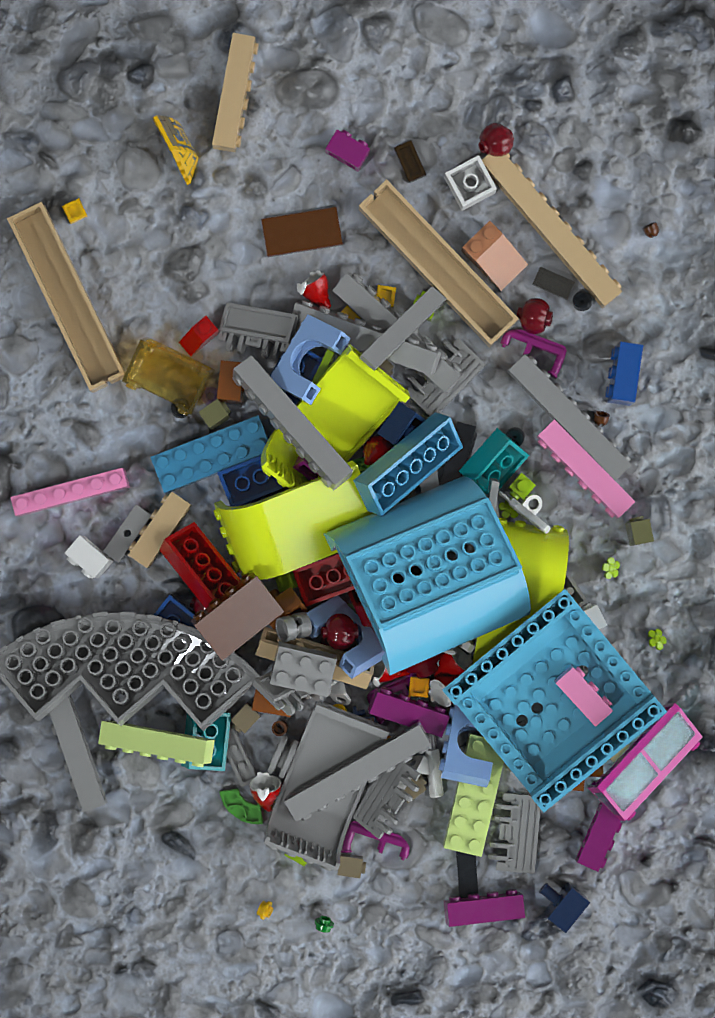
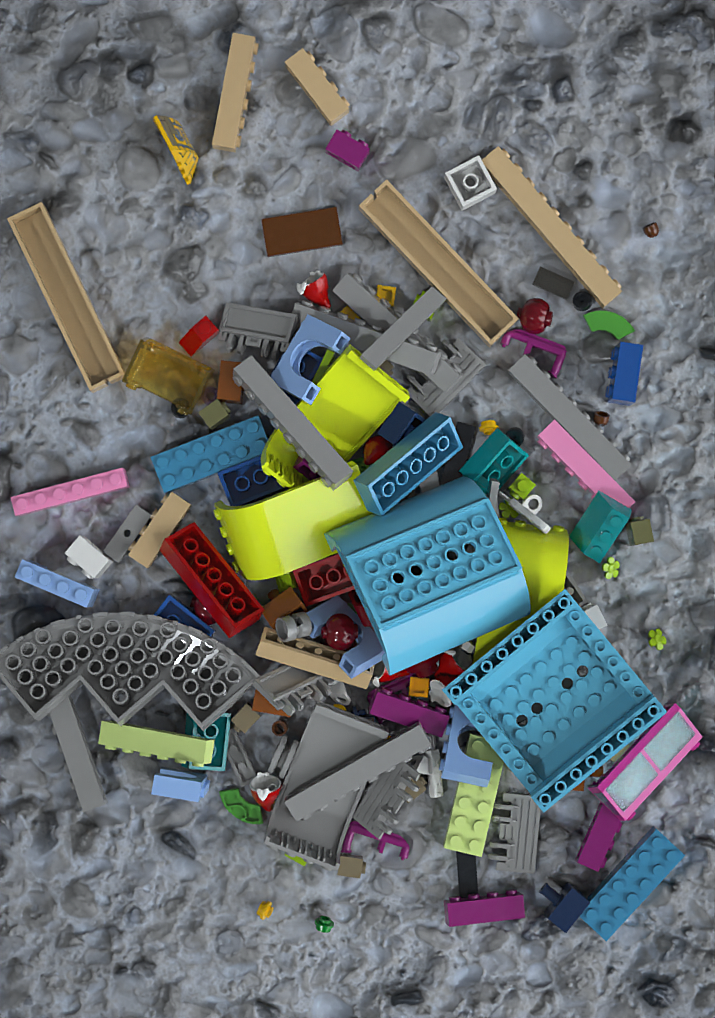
(57, 584): none -> light blue arch
(74, 211): yellow tile -> none
(180, 784): none -> light blue arch
(237, 615): panel -> none
(303, 669): light grey brick -> none
(317, 87): none -> tan brick
(410, 161): dark brown tile -> none
(488, 427): none -> yellow plate
(494, 256): nougat slope -> none
(496, 140): dark red plant -> none
(584, 695): bright pink brick -> none
(600, 526): none -> teal slope
(609, 322): none -> bright green tile
(630, 883): none -> dark azure brick

